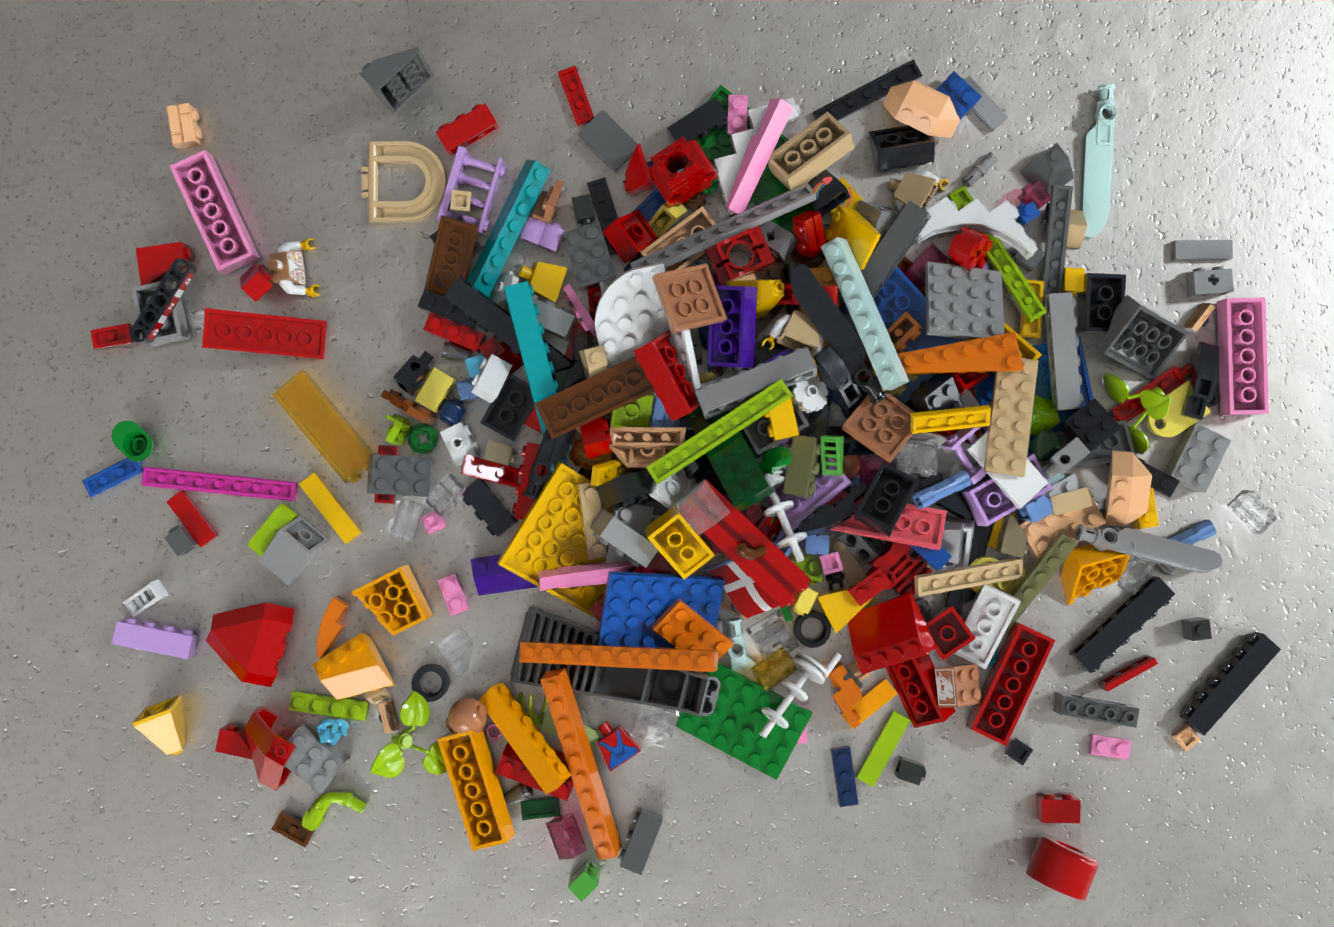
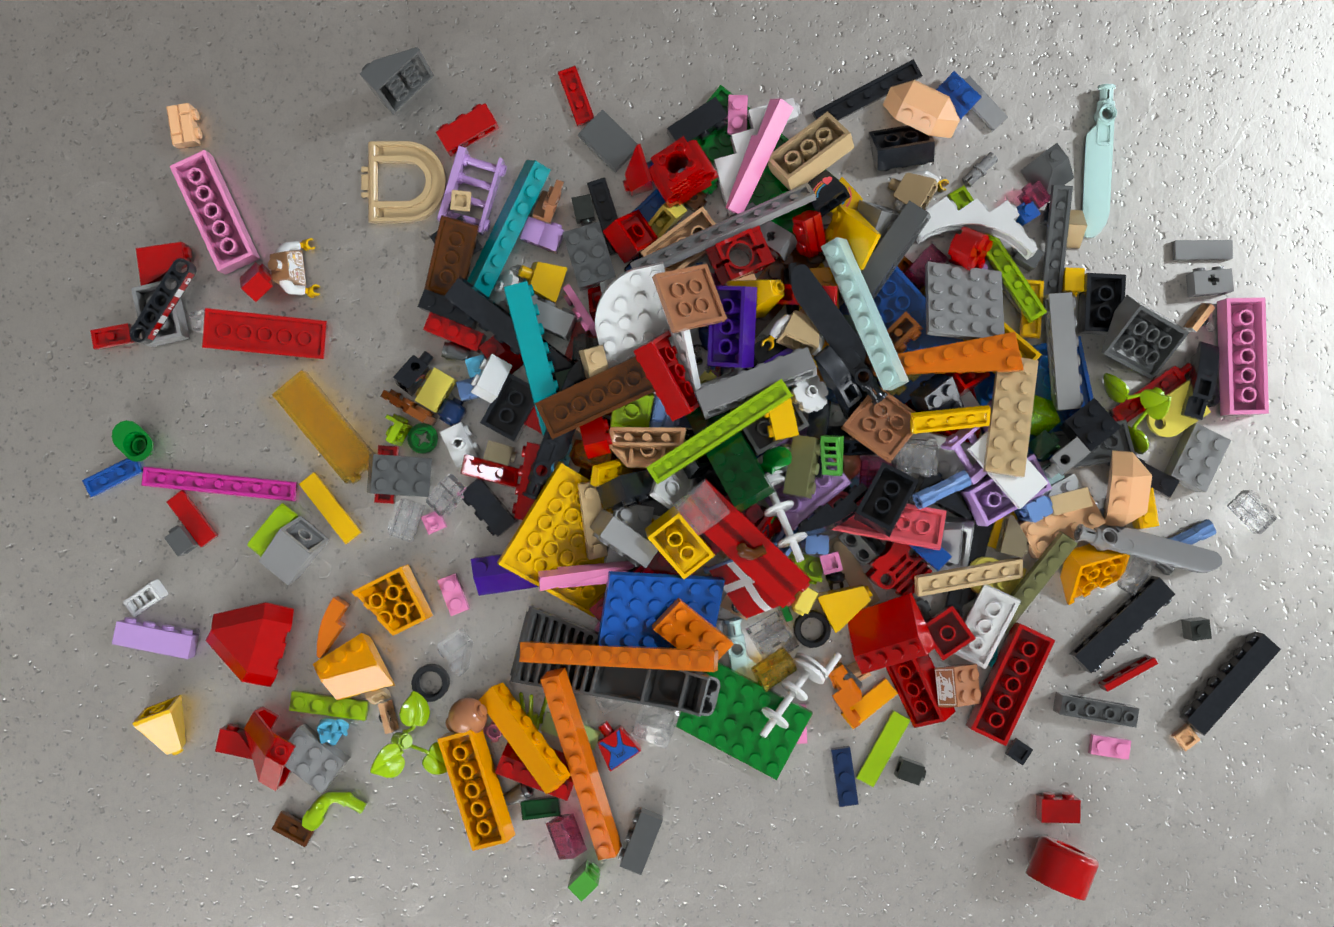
(870, 586): red plate -> none

